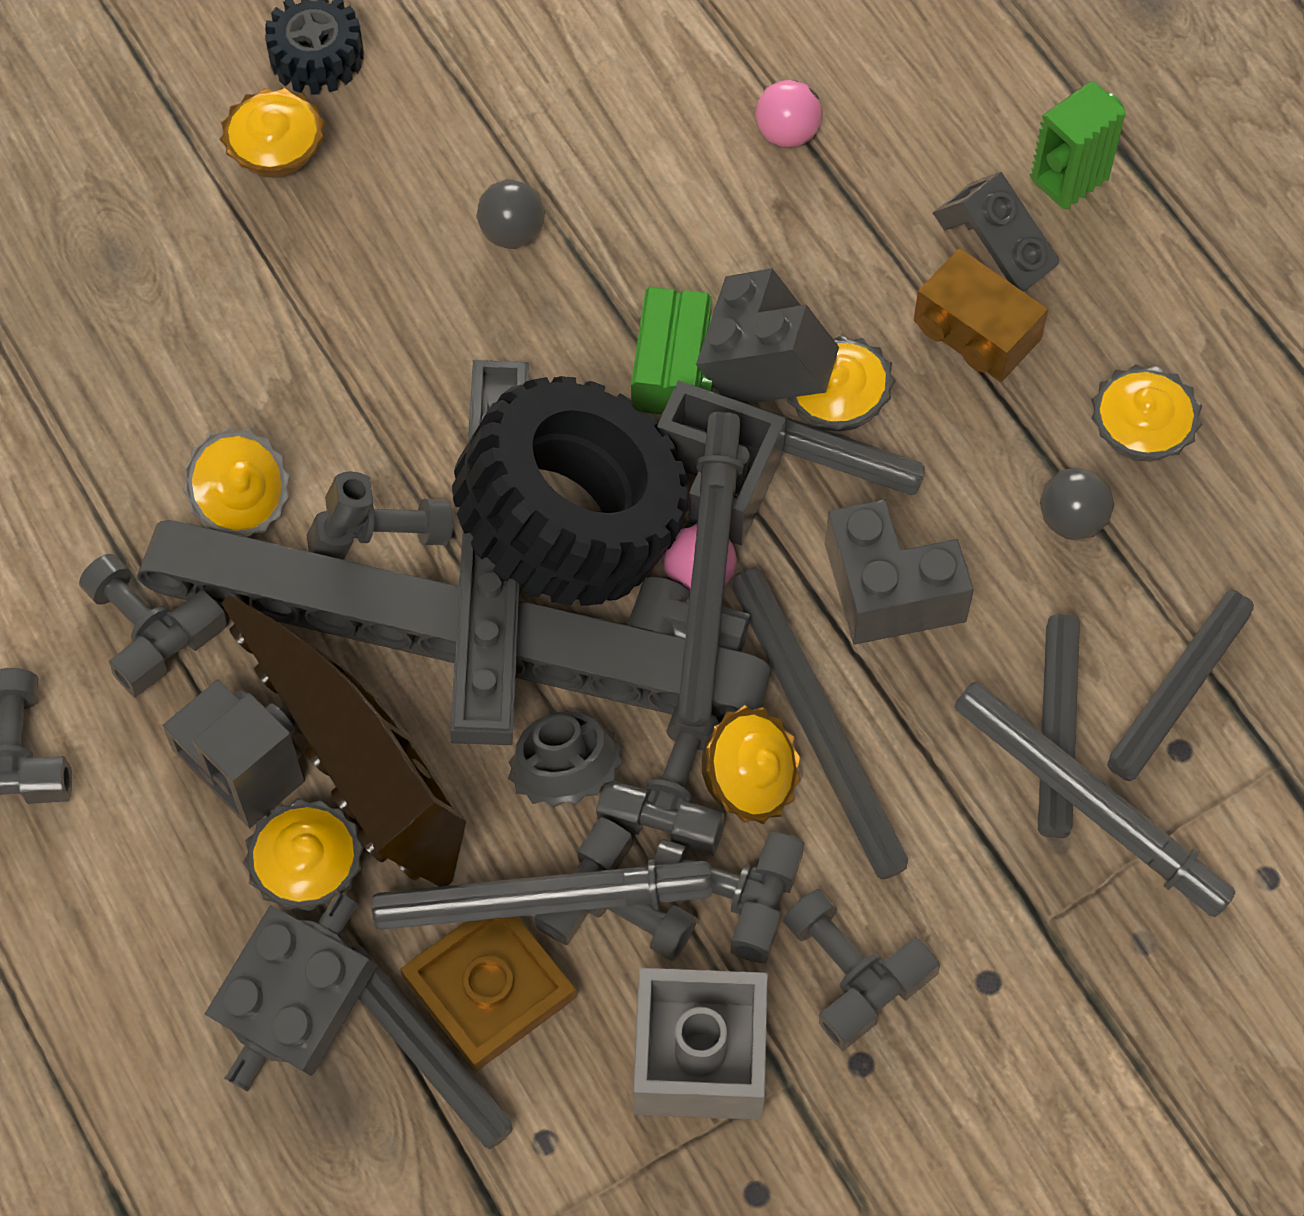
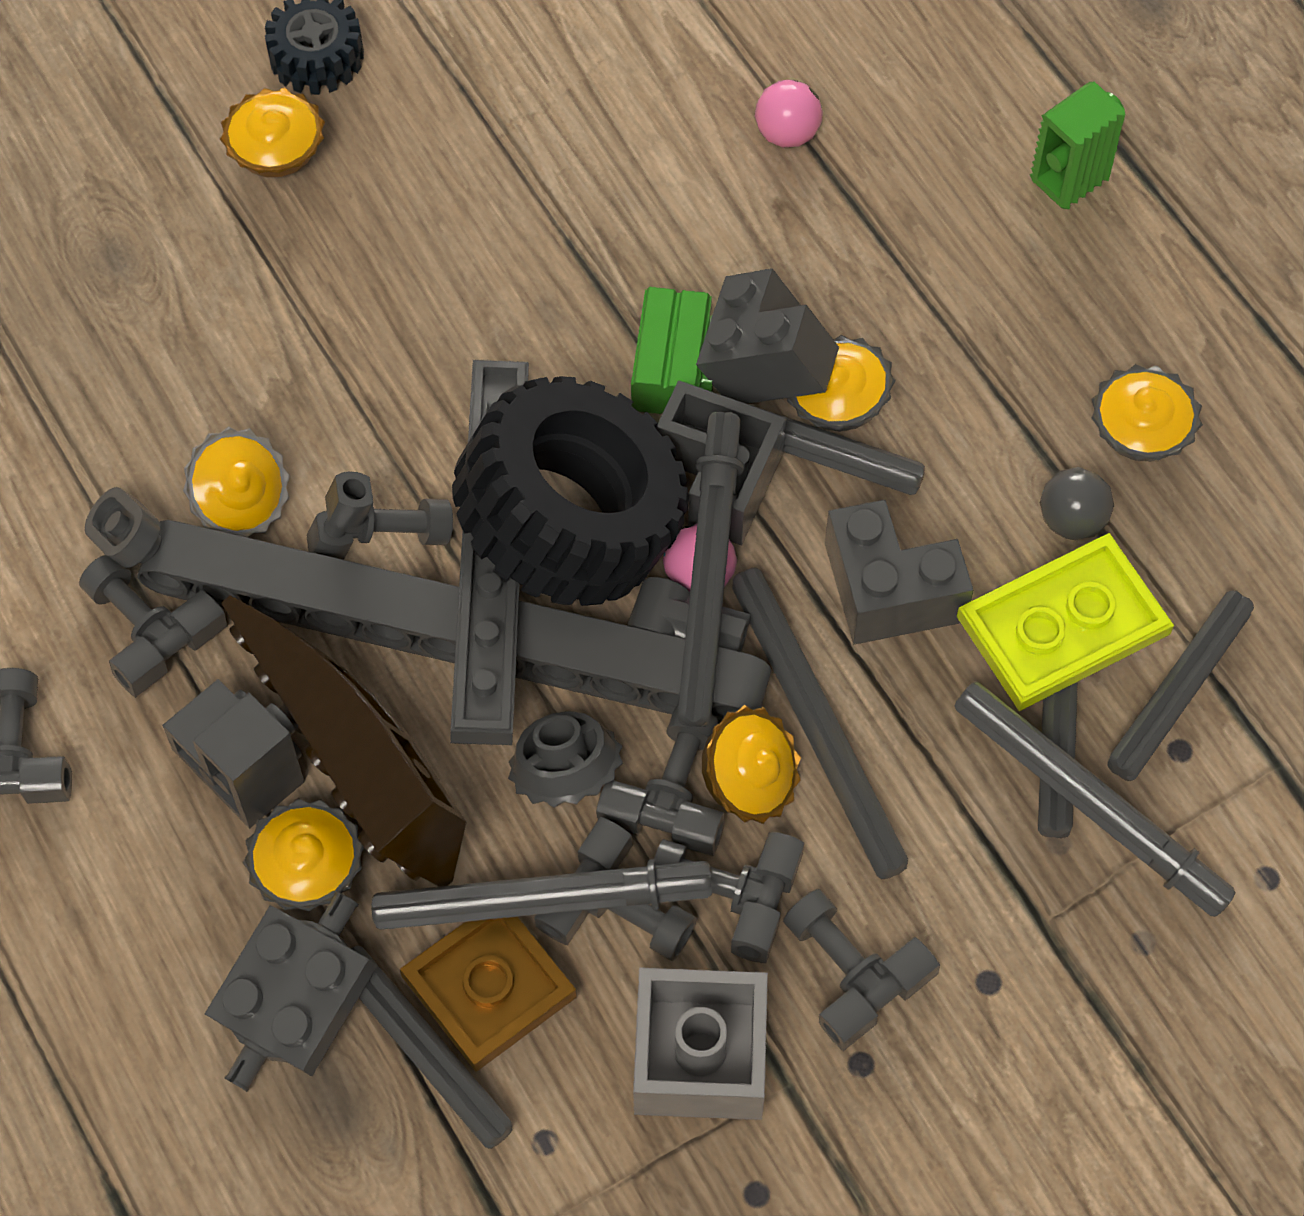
(123, 528): none -> dark grey plate
(510, 214): dark grey piece -> none
(979, 315): pearl gold brick -> none
(1003, 227): dark grey bracket -> none
(1064, 621): none -> neon yellow tile

